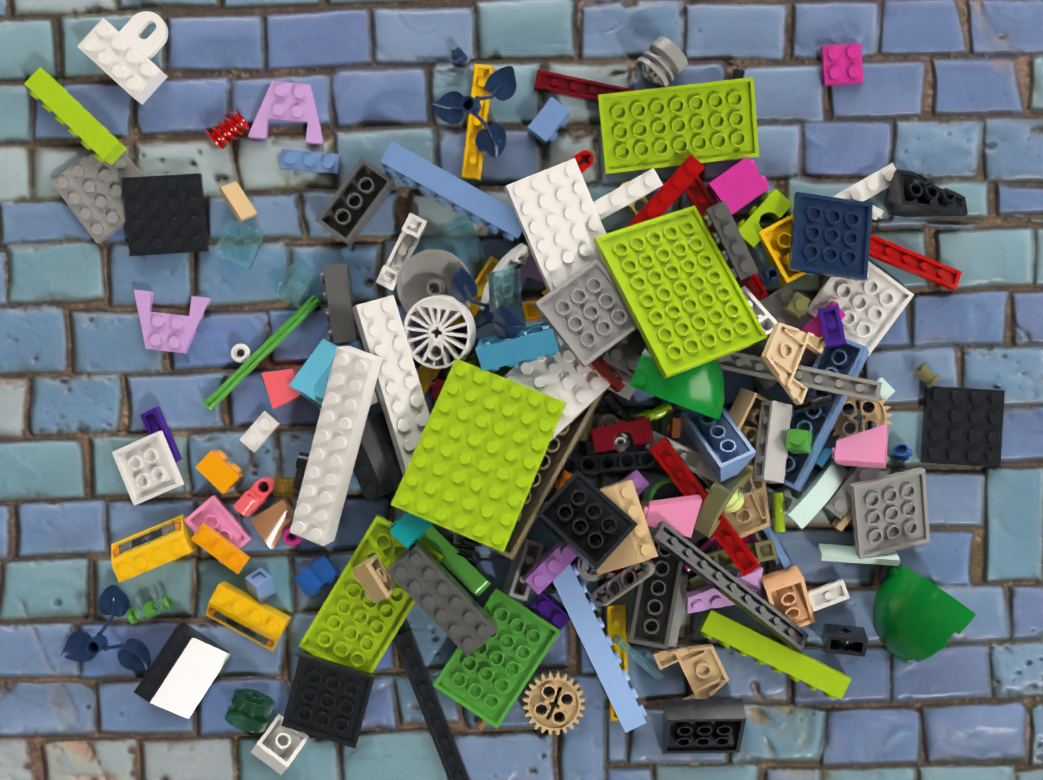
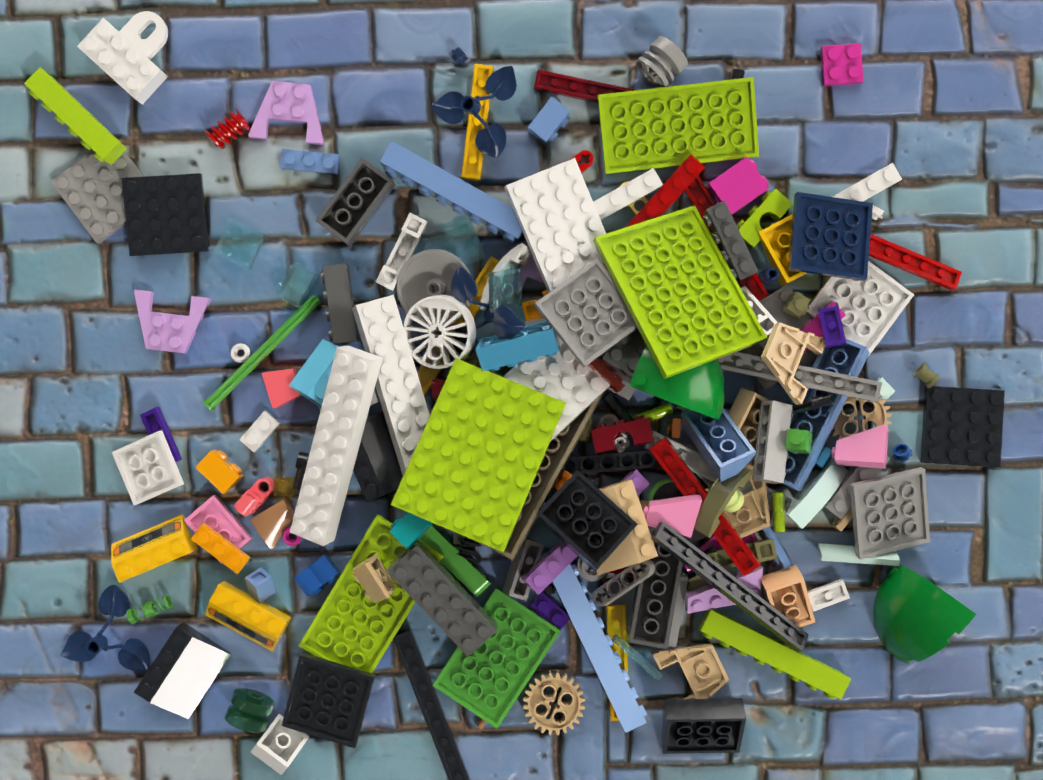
(237, 201): tan tile -> none
(844, 640): black brick -> none
(920, 198): black wedge -> none

